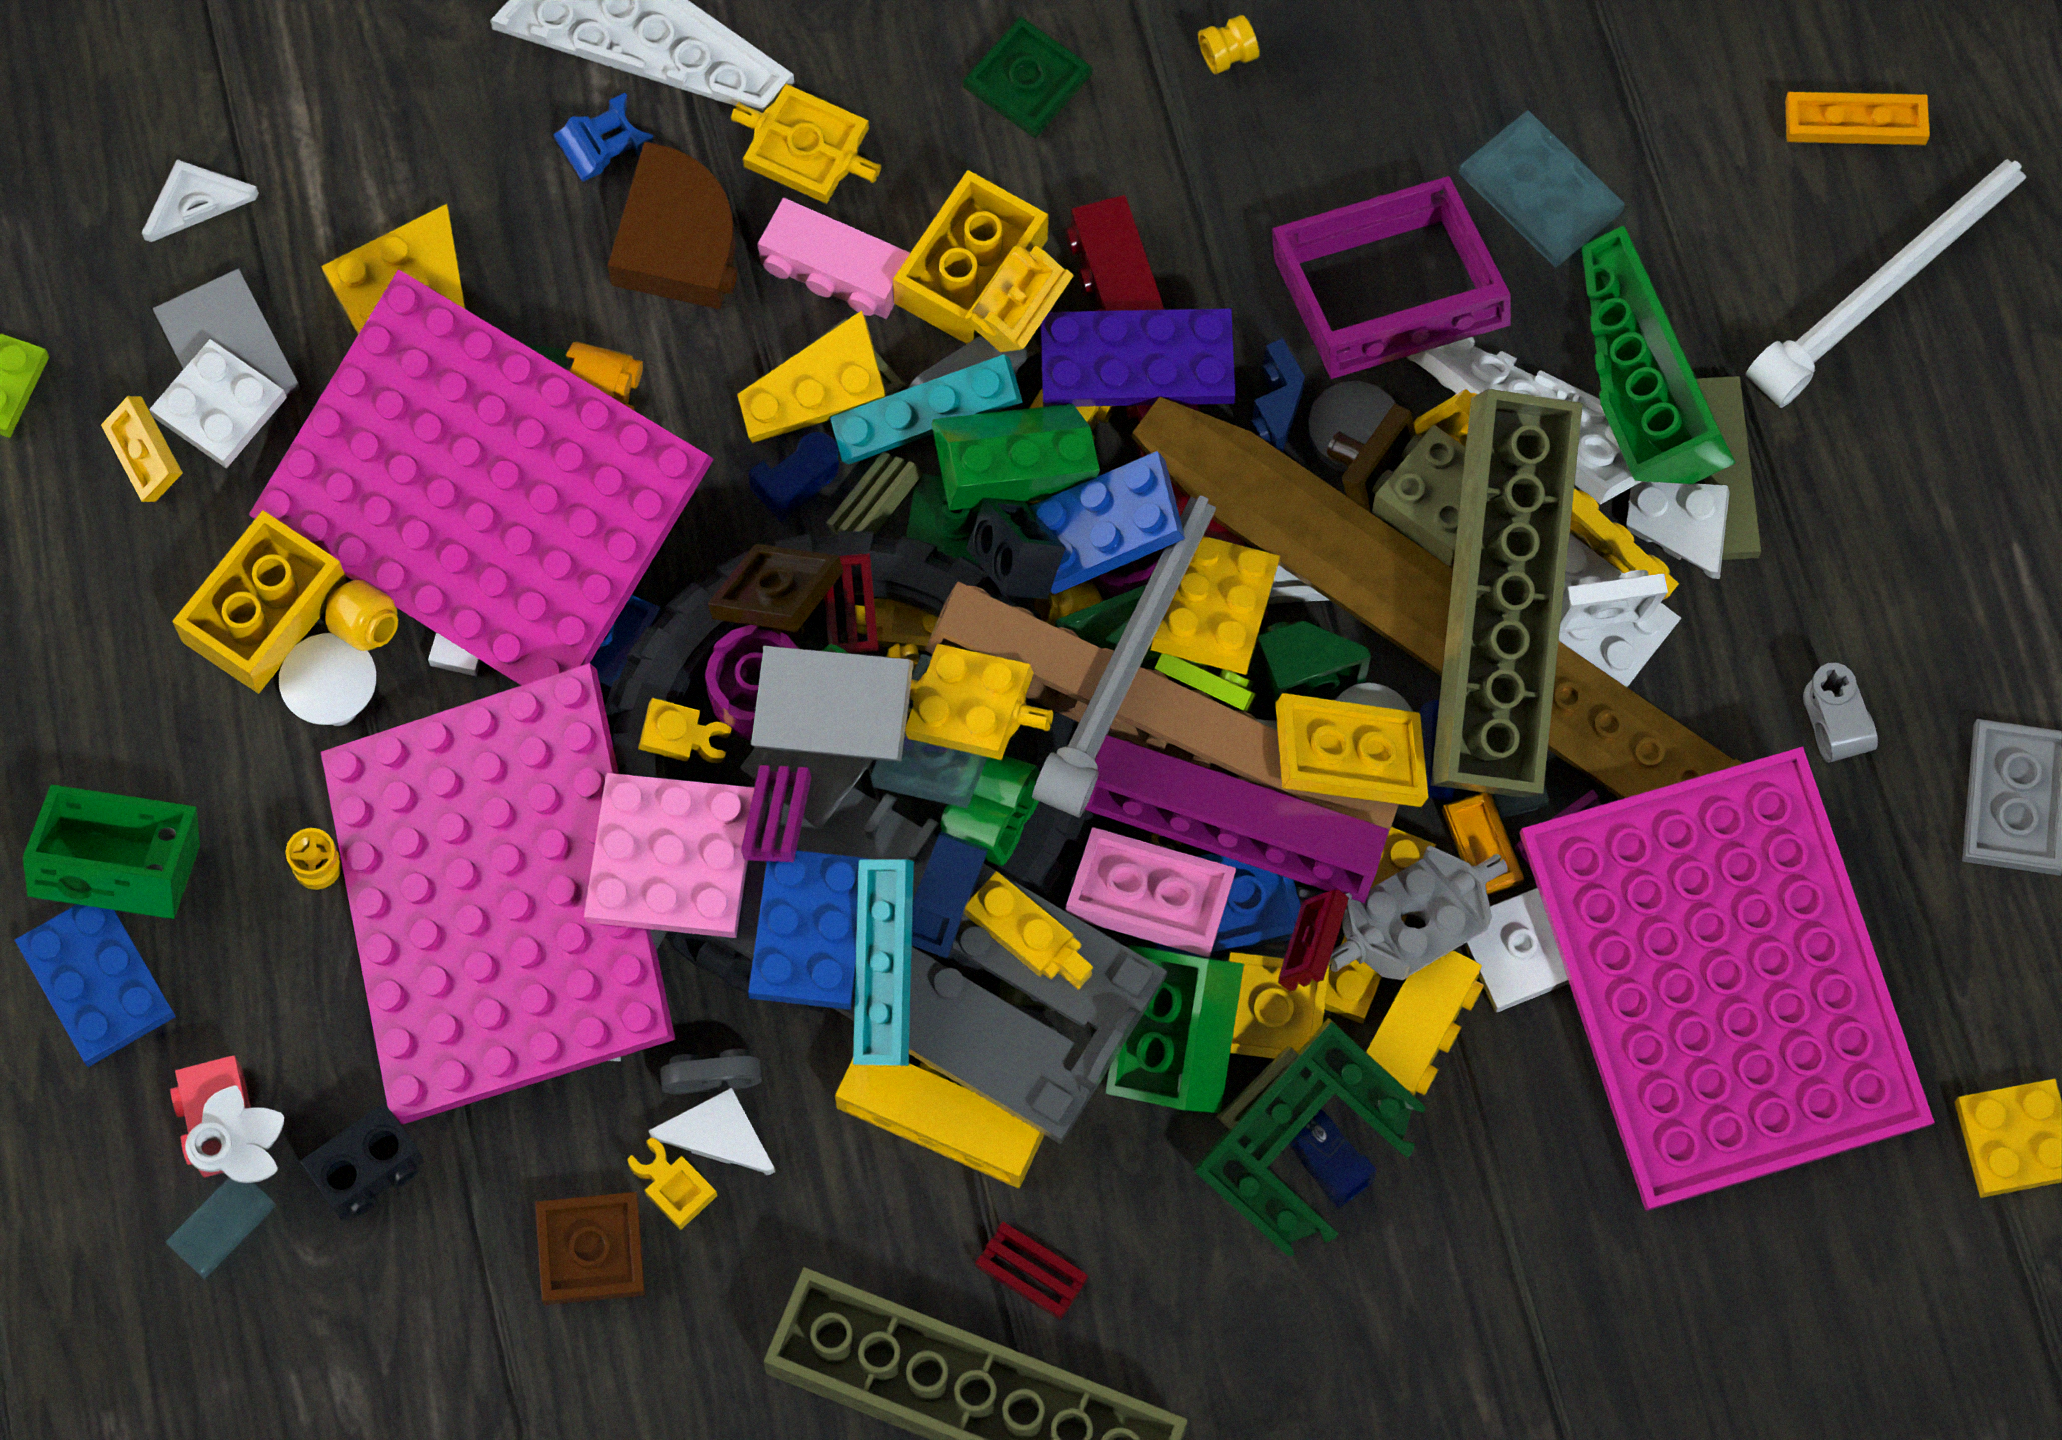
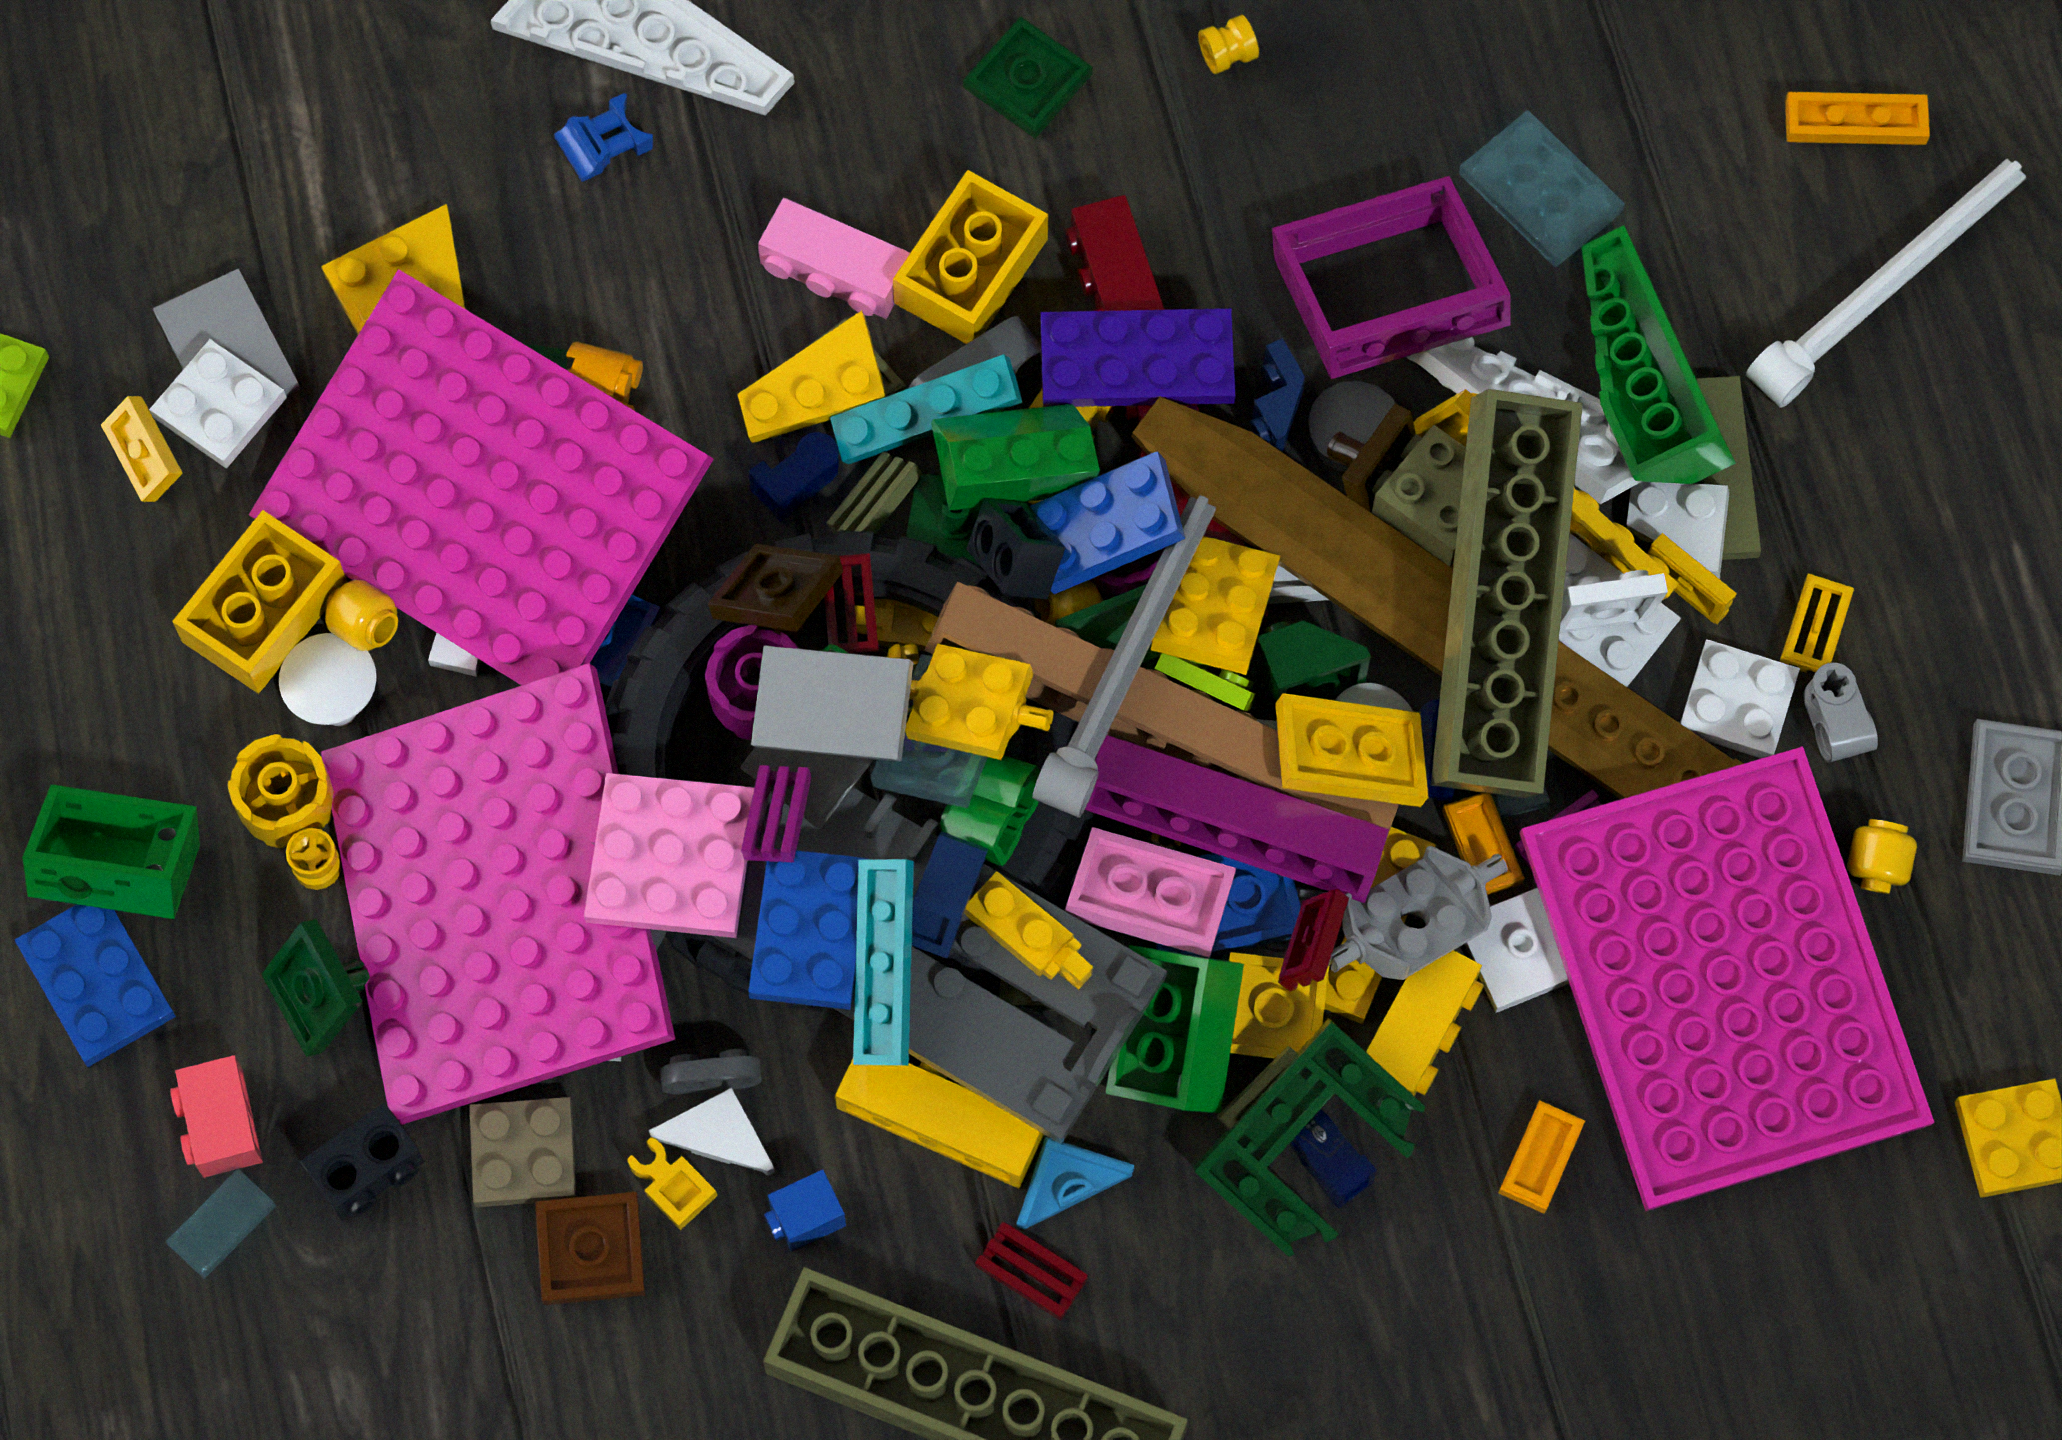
(192, 197): white tile -> none
(243, 1137): white plate -> none
(269, 766): none -> yellow brick
(314, 986): none -> dark green tile
(522, 1152): none -> dark tan plate
(674, 731): yellow plate -> none
(675, 232): reddish brown brick -> none
(804, 1211): none -> blue brick
(805, 143): yellow plate -> none
(1018, 298): yellow hinge -> none
(1067, 1177): none -> dark azure tile
(1541, 1157): none -> light orange tile
(1695, 582): none -> yellow tile
(1739, 699): none -> white plate
(1805, 661): none -> yellow tile
(1882, 855): none -> yellow head

